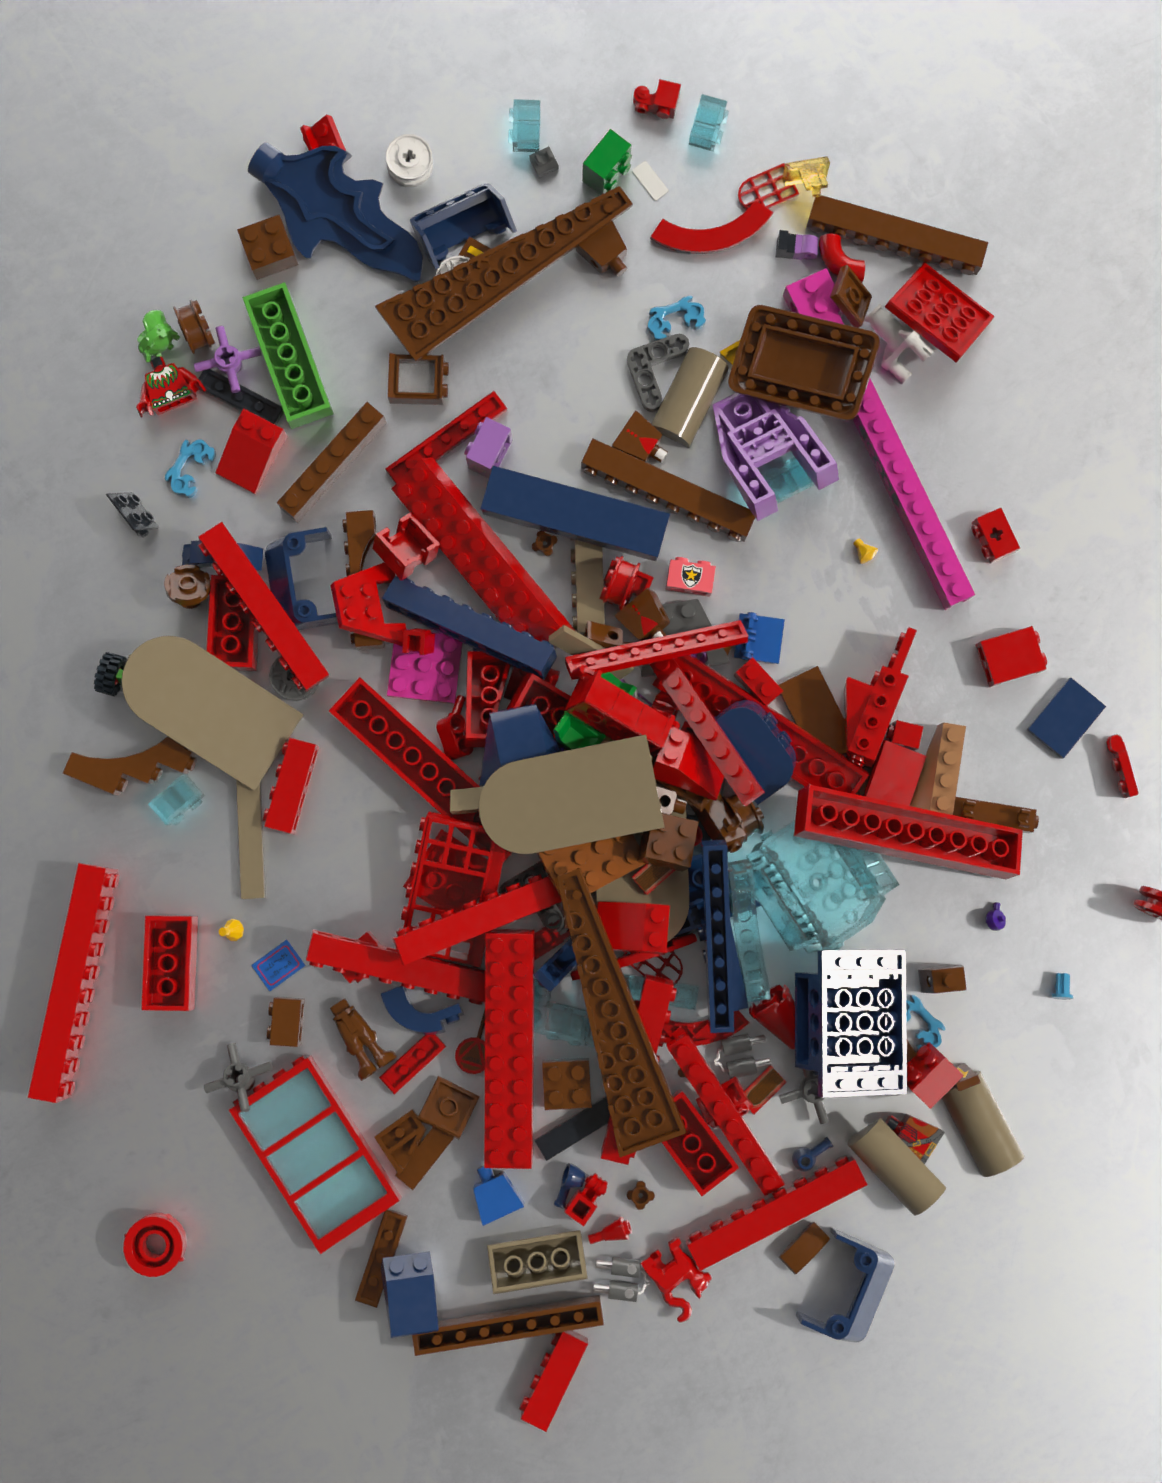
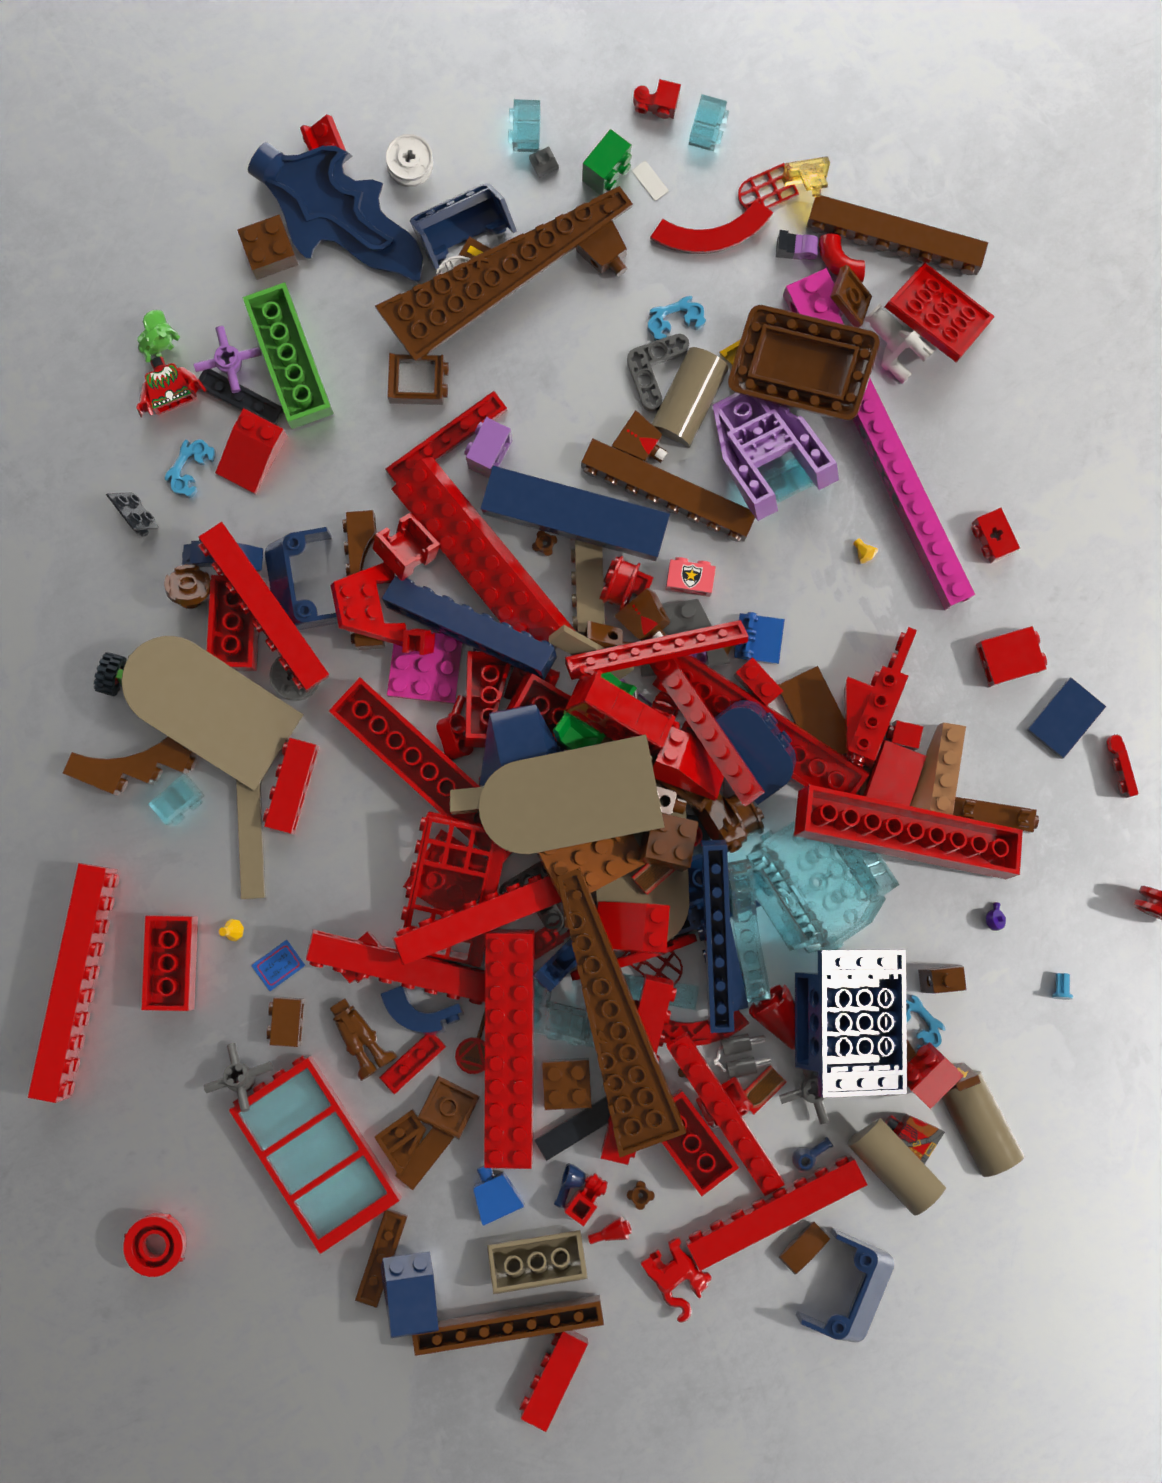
(194, 326): reddish brown wheel -> none
(332, 462): reddish brown brick -> none
(622, 1290): dark grey piece -> none

